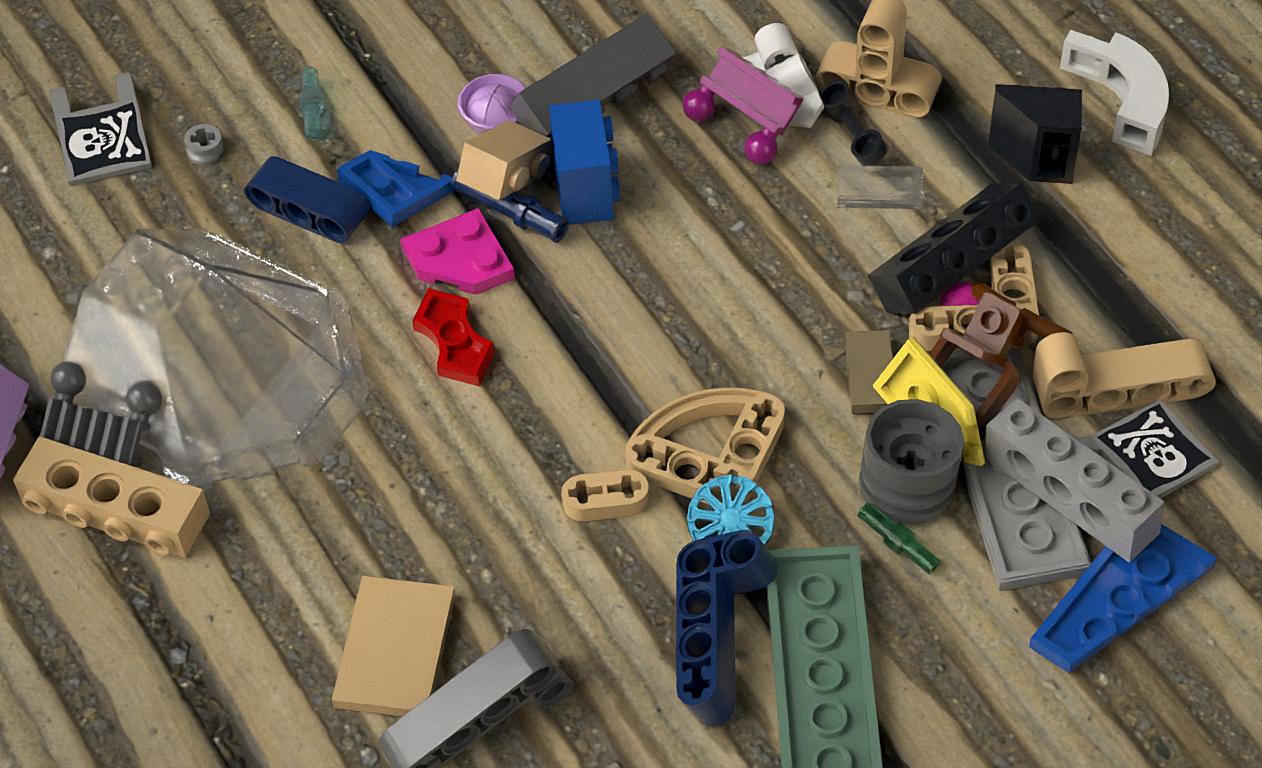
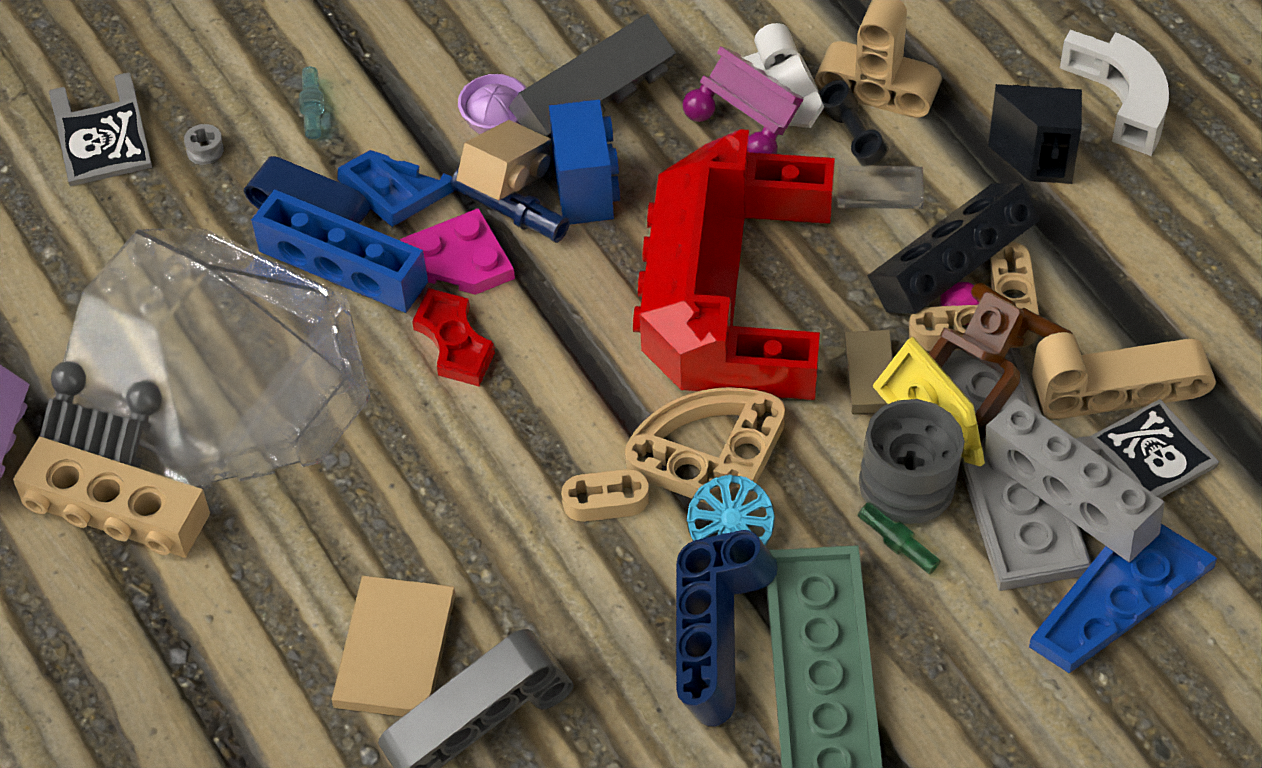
(340, 250): none -> blue brick
(696, 265): none -> red wedge

